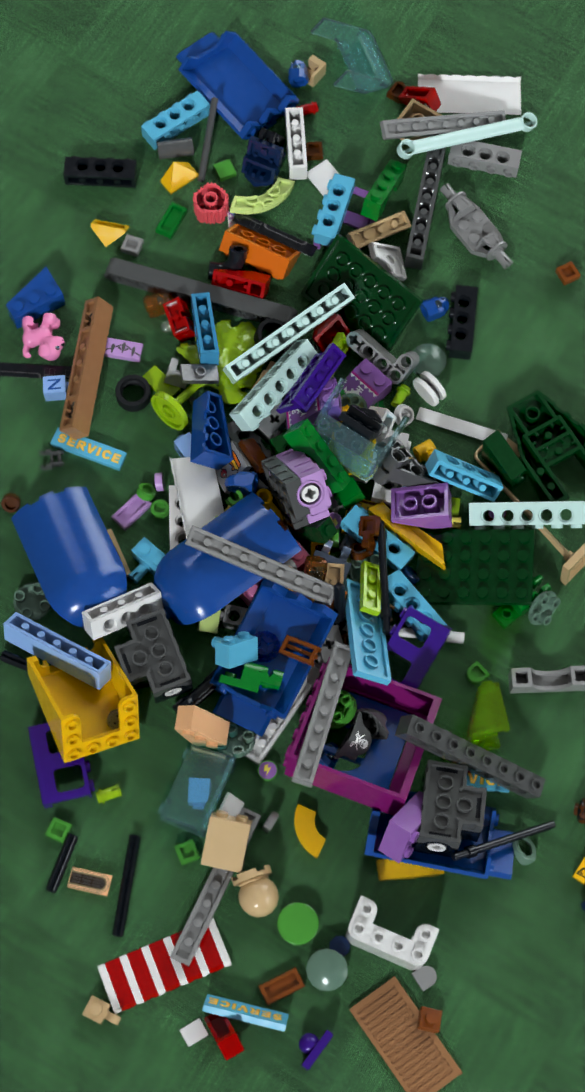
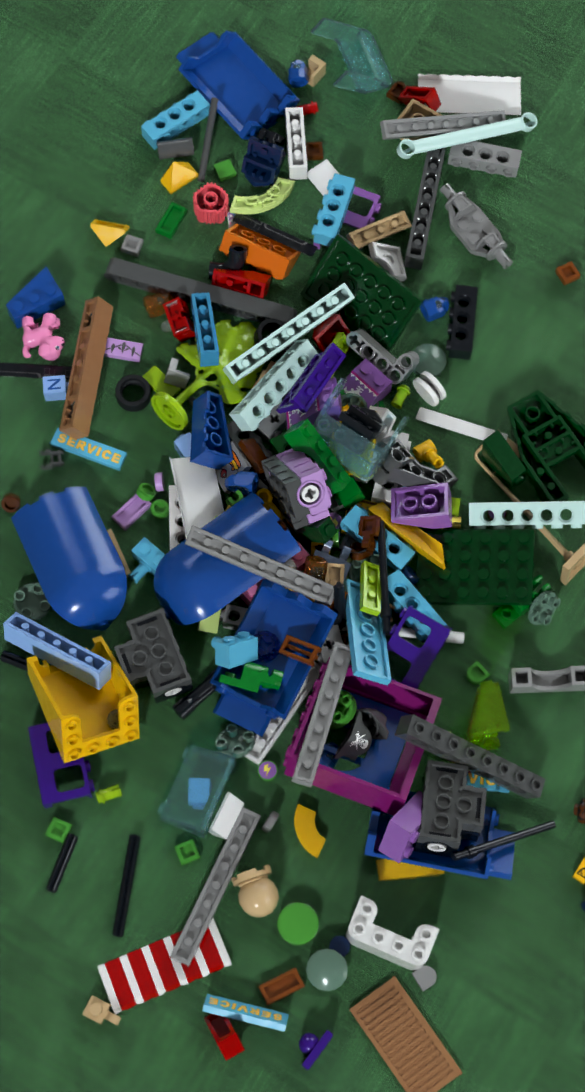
(90, 881): tile -> none
(108, 177): black brick -> none
(116, 612): white brick -> none
(193, 1032): white sticker -> none
(199, 374): flat silver plate -> none
(201, 727): light nougat wedge -> none
(226, 841): tan panel -> none
(377, 197): green arch -> none
(403, 410): white hat -> none
(429, 1019): dark orange plate -> none
(464, 475): medium azure brick -> none
(521, 856): sand green piece -> none

